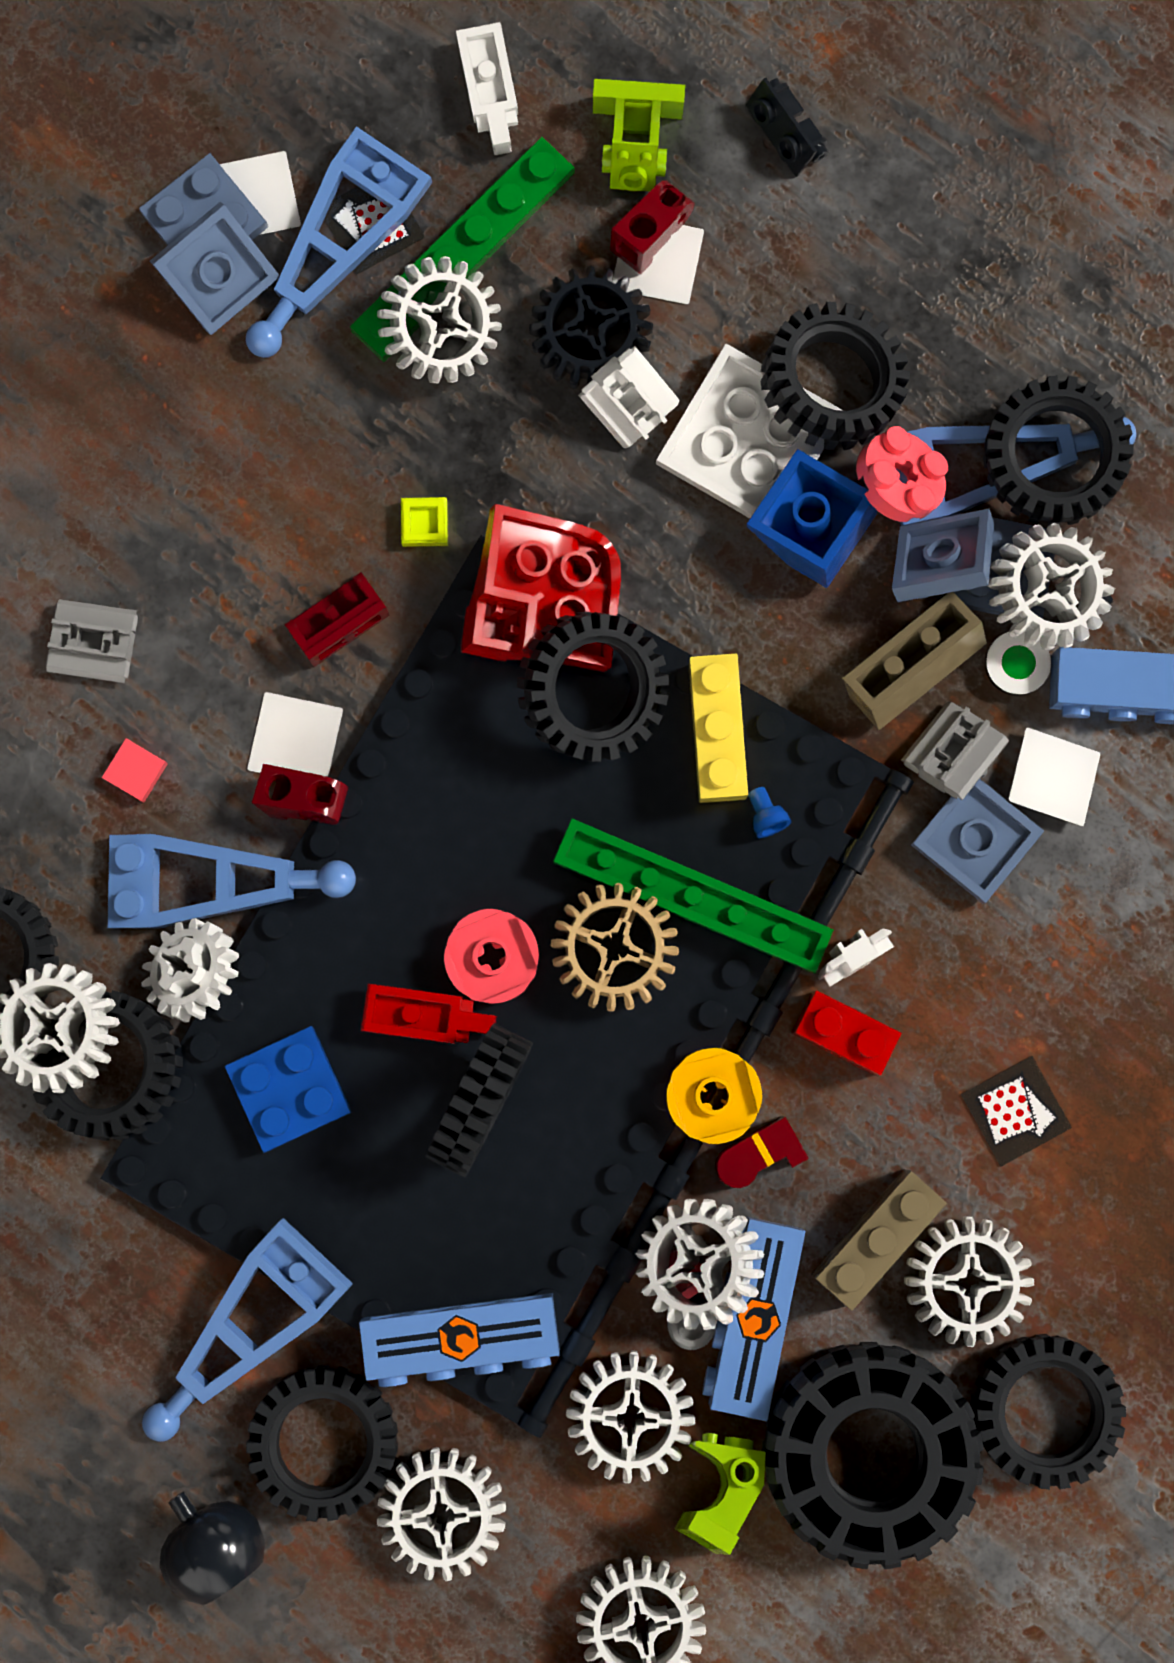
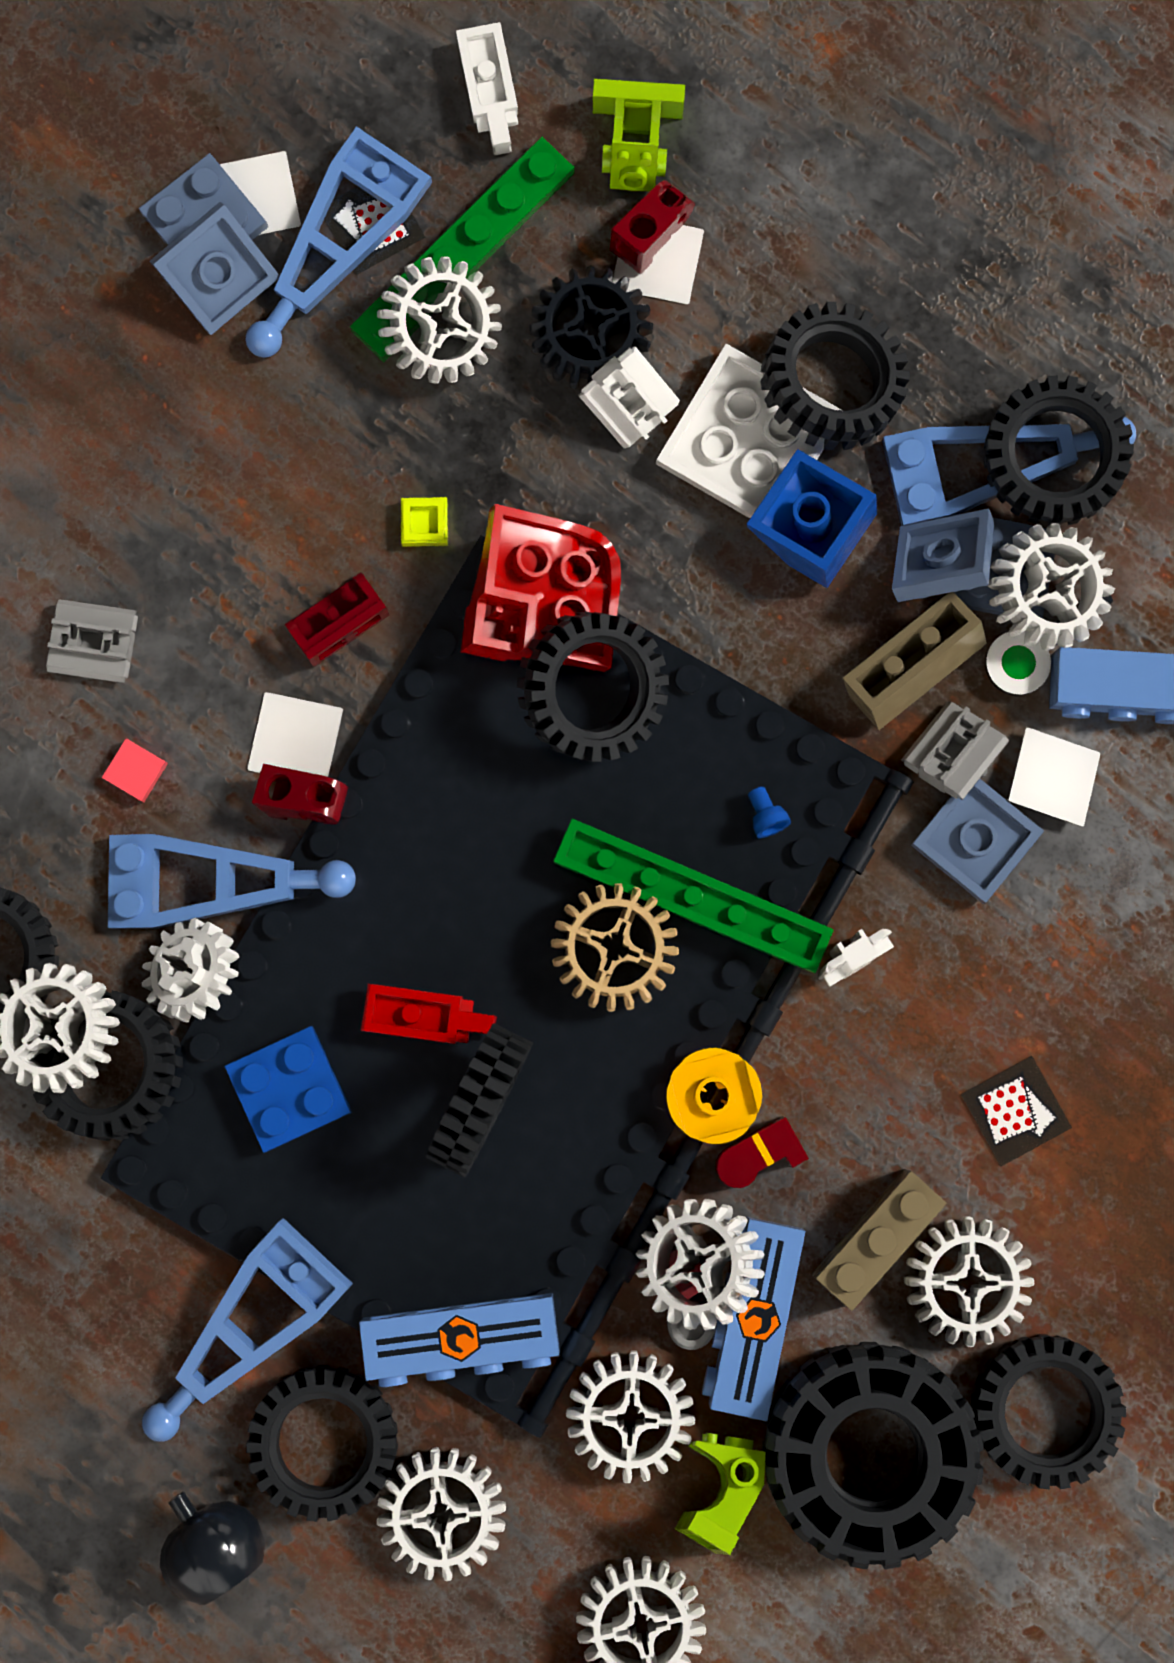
(467, 944): coral plate -> none
(718, 728): light yellow brick -> none
(775, 111): black hinge -> none
(846, 1033): red piece -> none
(916, 460): coral plate -> none

